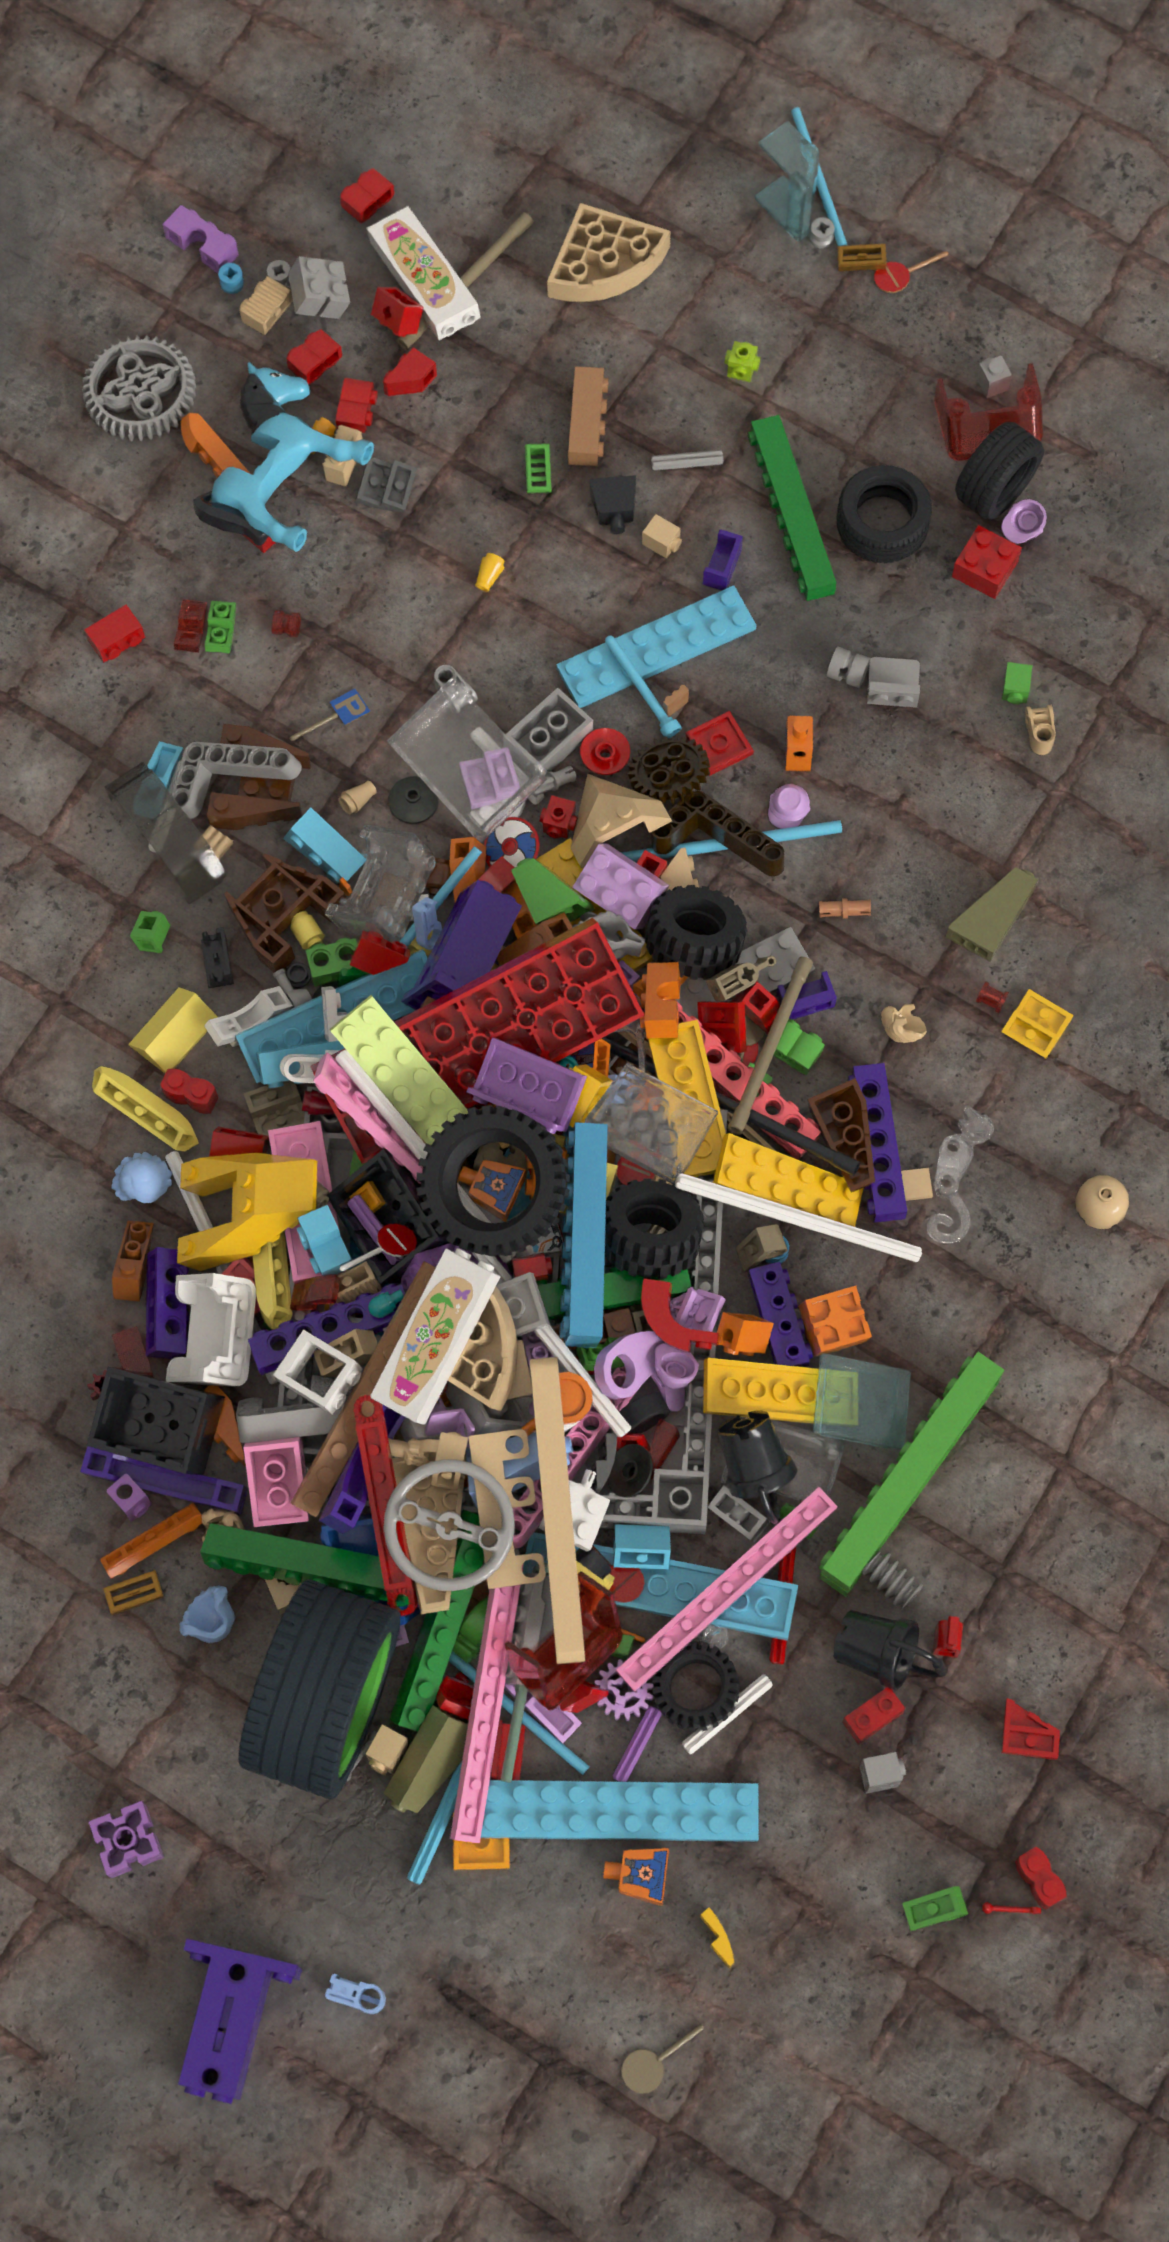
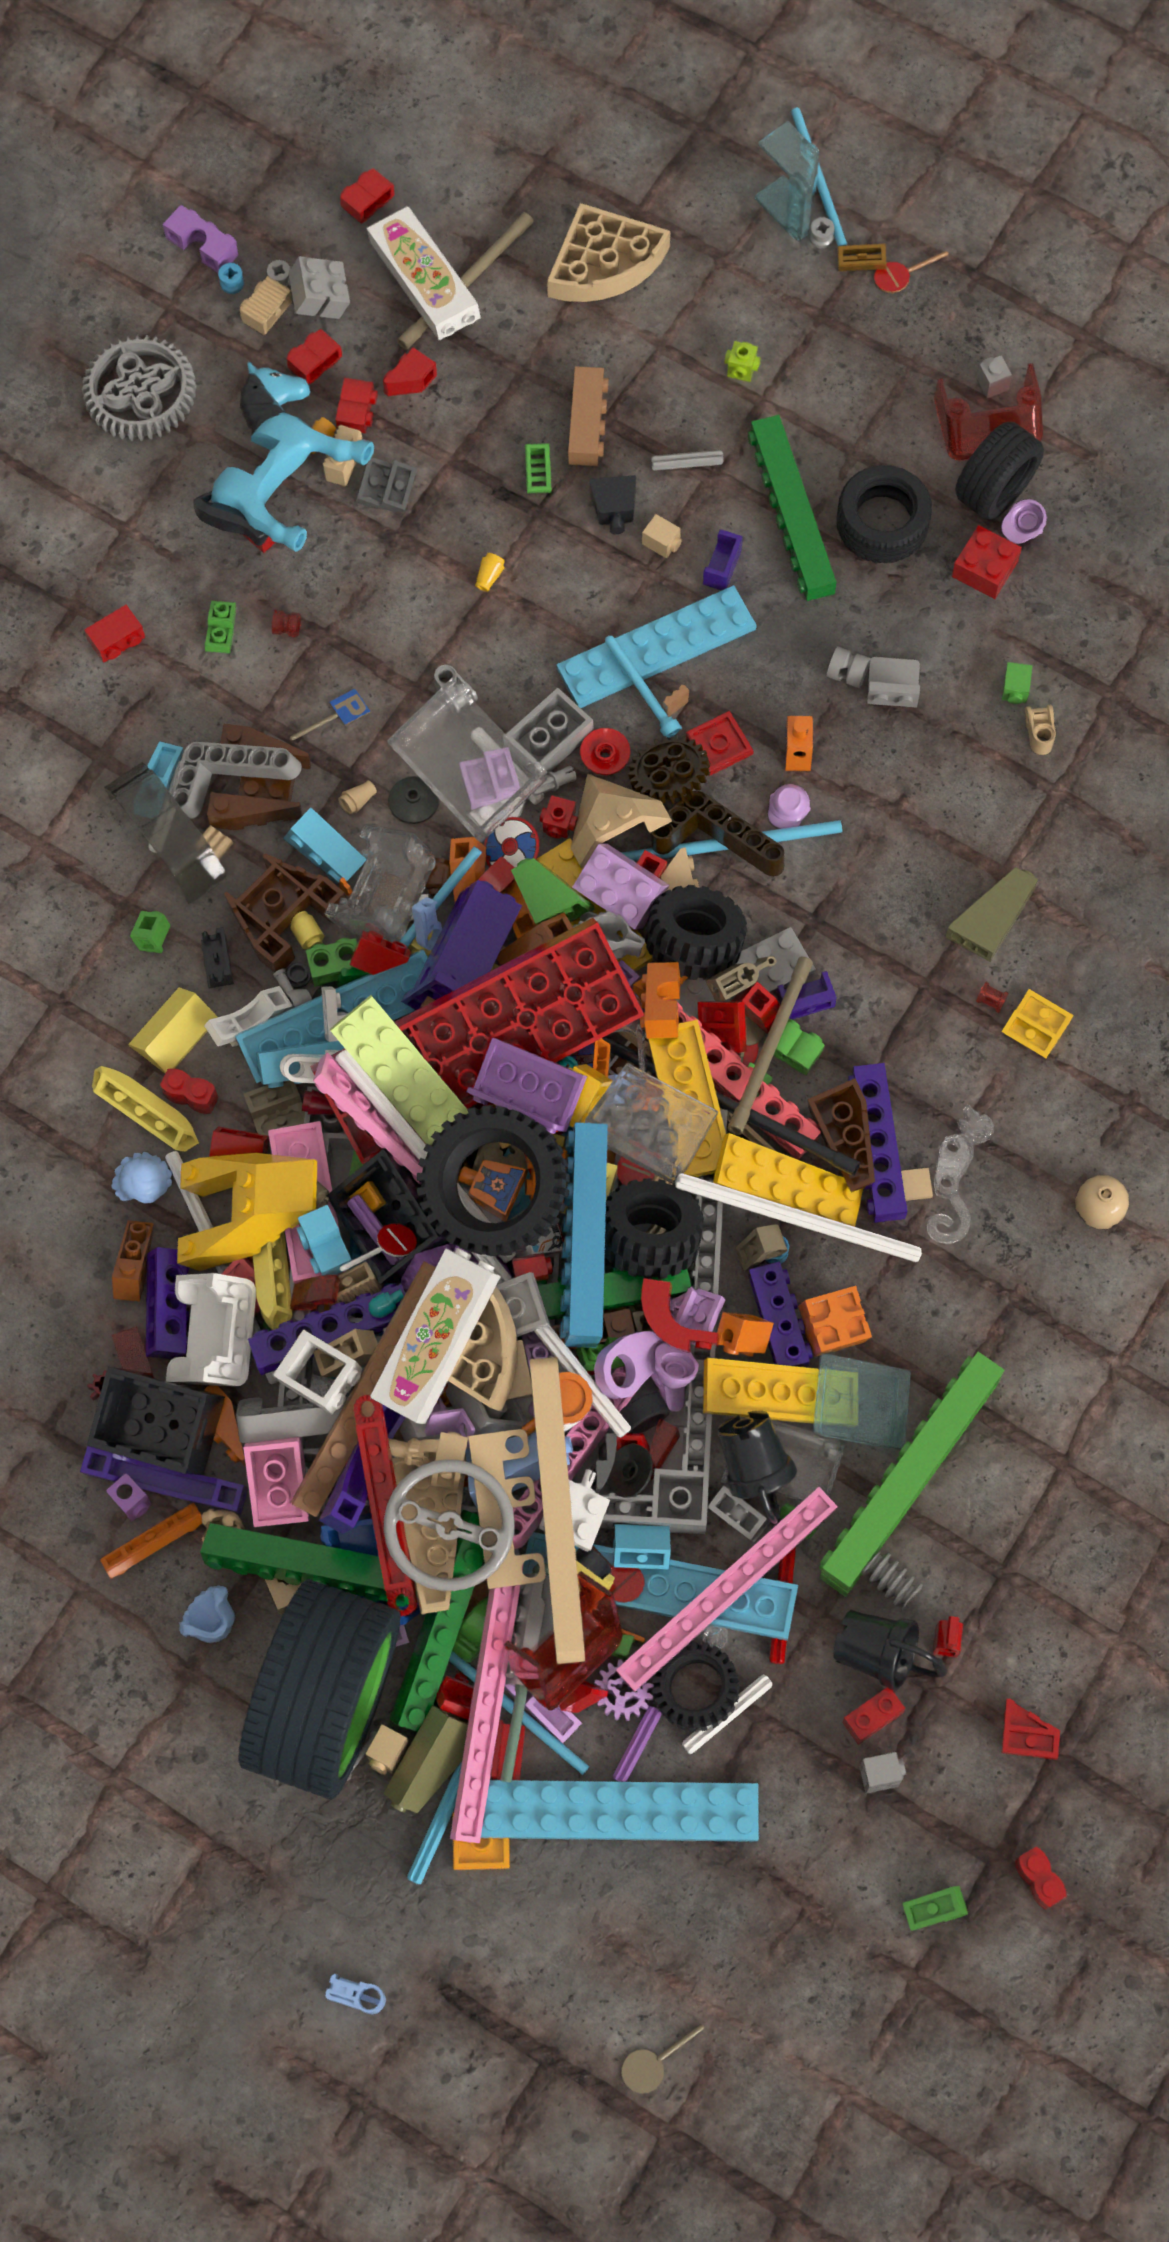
(111, 1831): medium lavender brick -> none
(137, 1602): pearl gold tile -> none
(191, 625): clear red slope -> none
(210, 448): orange brick -> none
(228, 2018): dark purple brick -> none
(397, 311): red brick -> none
(640, 1874): torso -> none
(721, 1945): yellow slope -> none
(845, 908): nougat pin -> none
(902, 1025): tan hair -> none
(988, 1908): red hinge -> none

